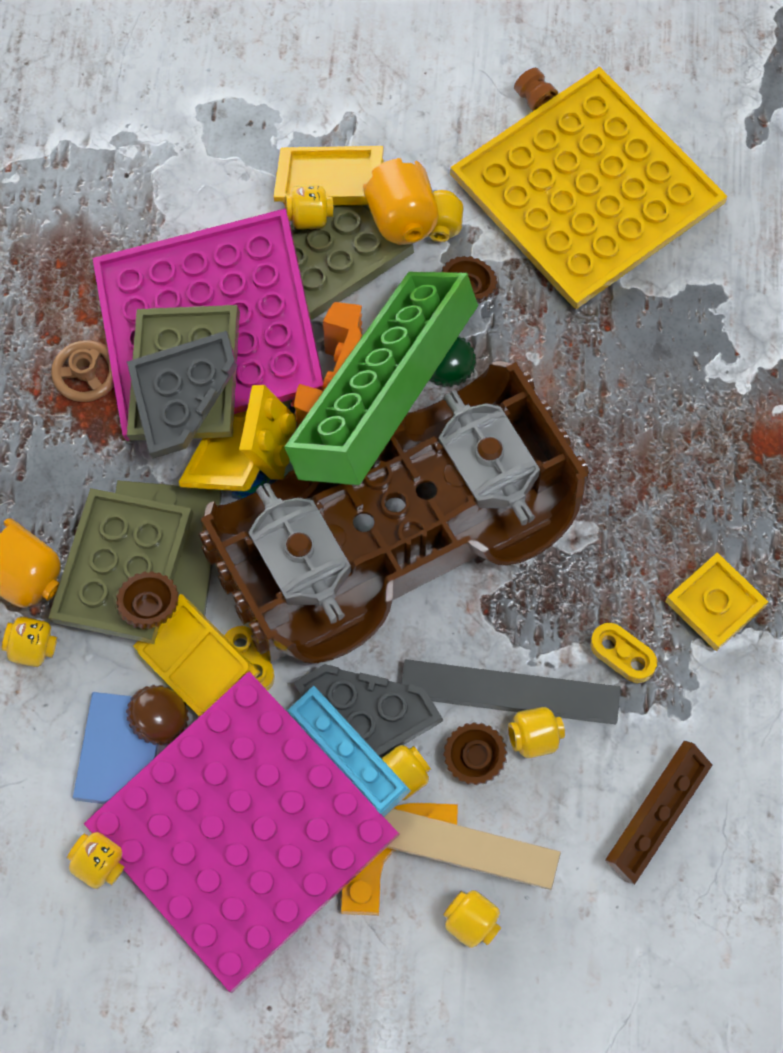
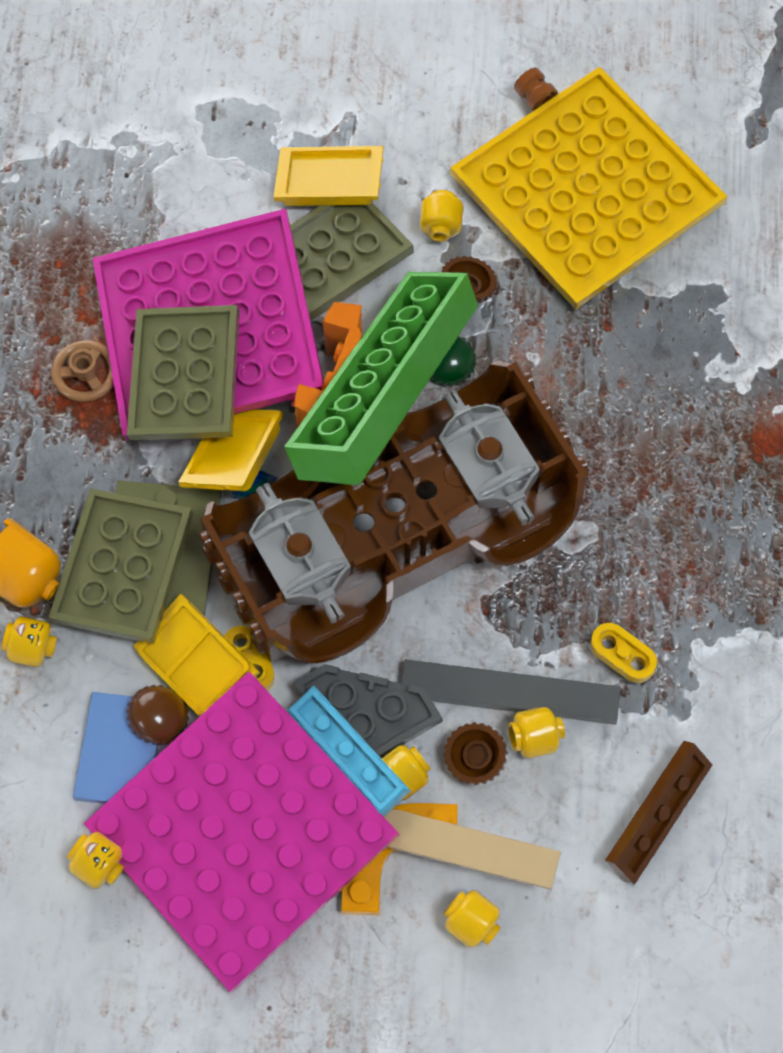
(147, 600): reddish brown hat -> none
(179, 389): dark grey plate -> none
(267, 431): yellow plate -> none
(308, 207): yellow head -> none
(401, 201): light orange cylinder -> none
(716, 601): yellow plate -> none

